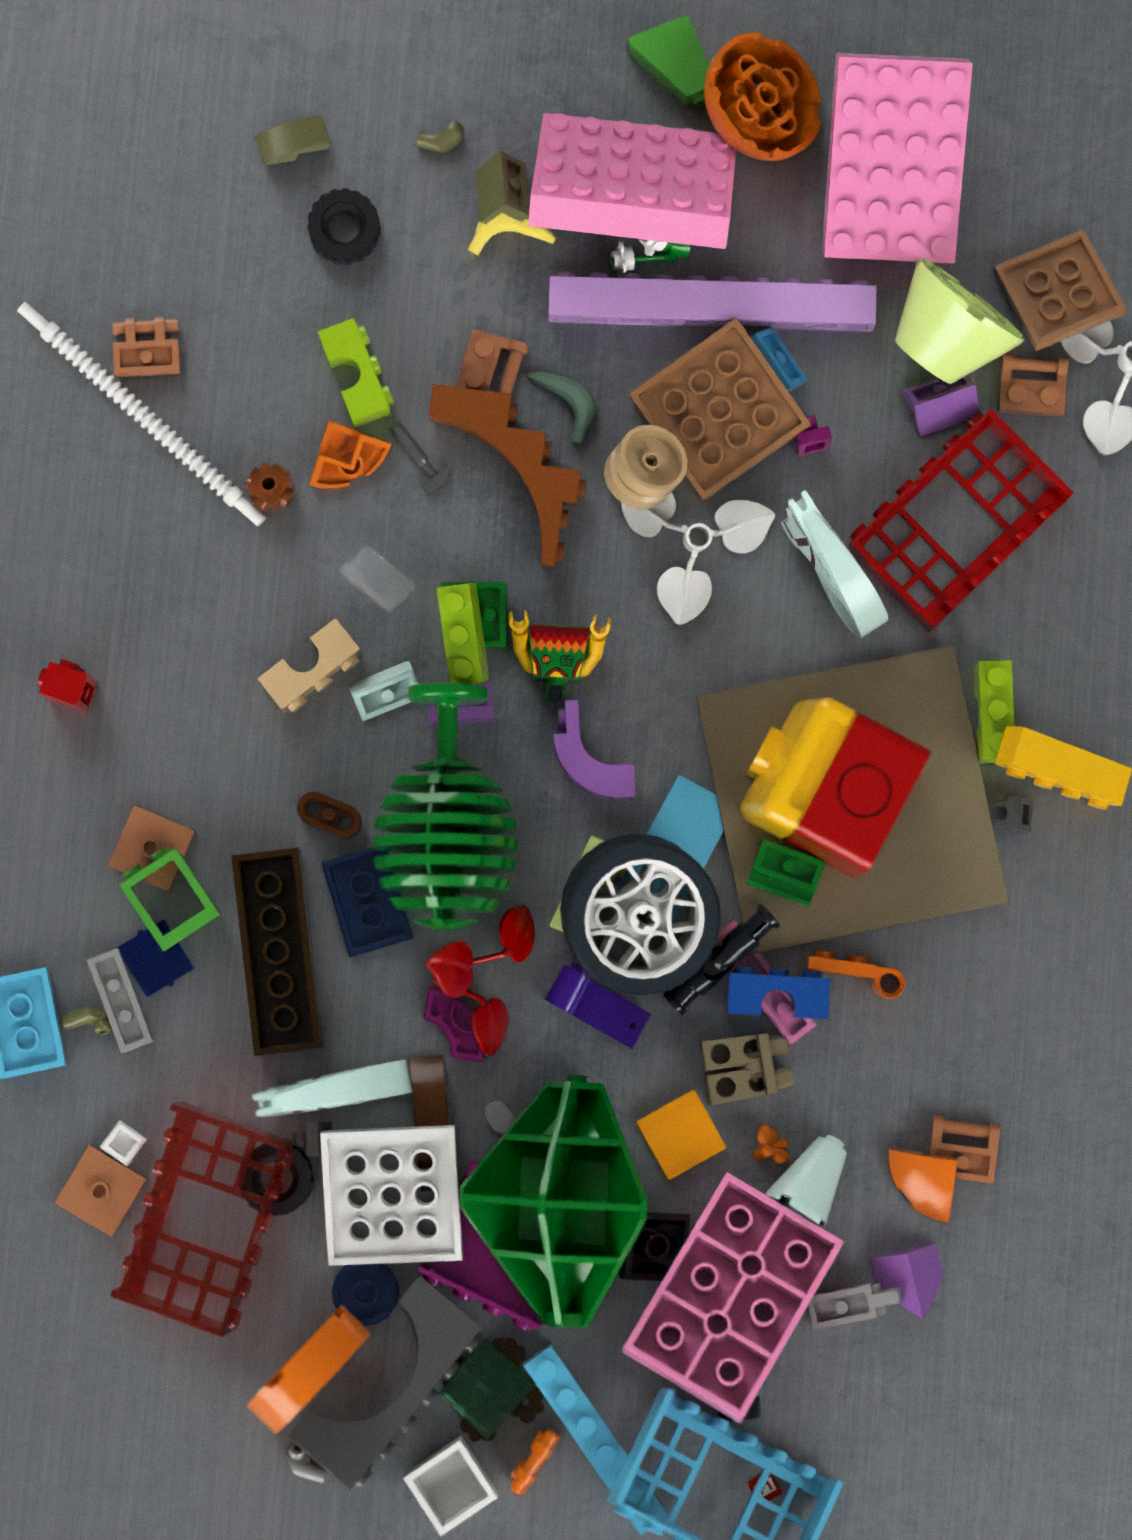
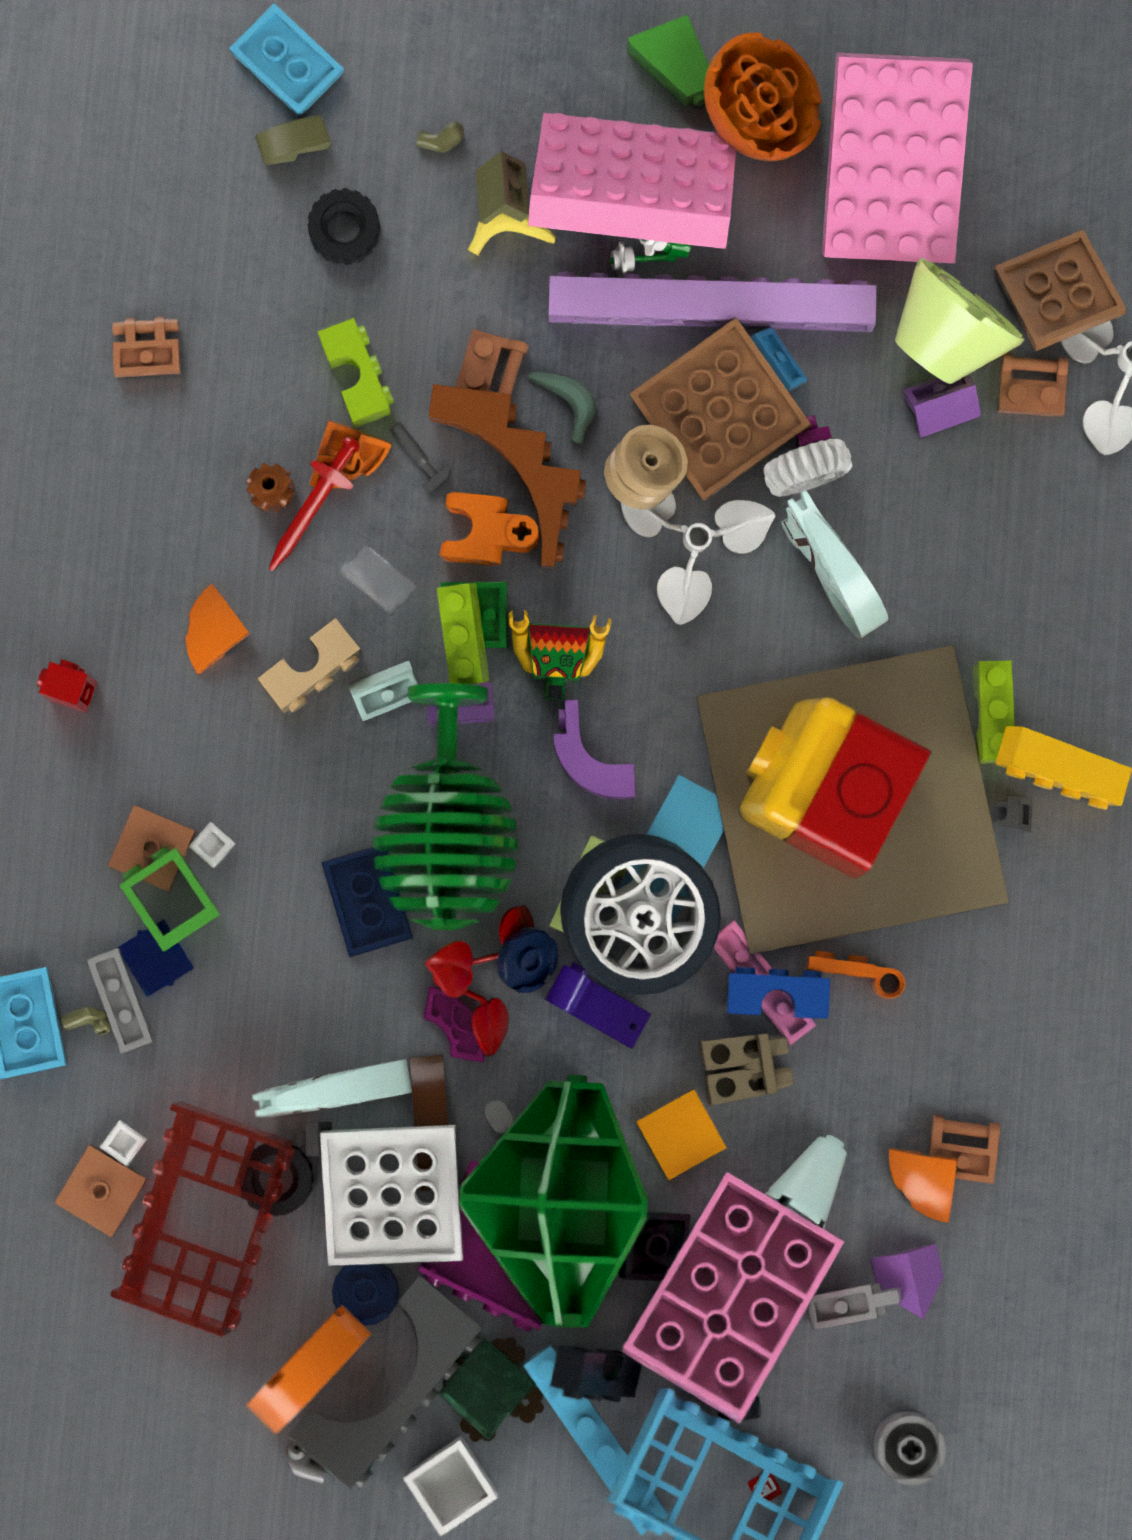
(51, 333): white hose -> none
(212, 629): none -> orange brick
(212, 845): none -> white tile
(277, 951): dark brown brick -> none
(286, 60): none -> medium azure plate
(329, 815): reddish brown plate -> none
(330, 476): none -> red sword
(491, 530): none -> orange piece
(526, 1471): orange plate -> none
(527, 959): none -> dark blue tile
(595, 1374): none -> black arch
(735, 946): black piece -> none
(771, 1145): orange plant -> none
(785, 873): green plate -> none
(807, 467): none -> white gear
(923, 1461): none -> light grey brick
(995, 553): red window -> none

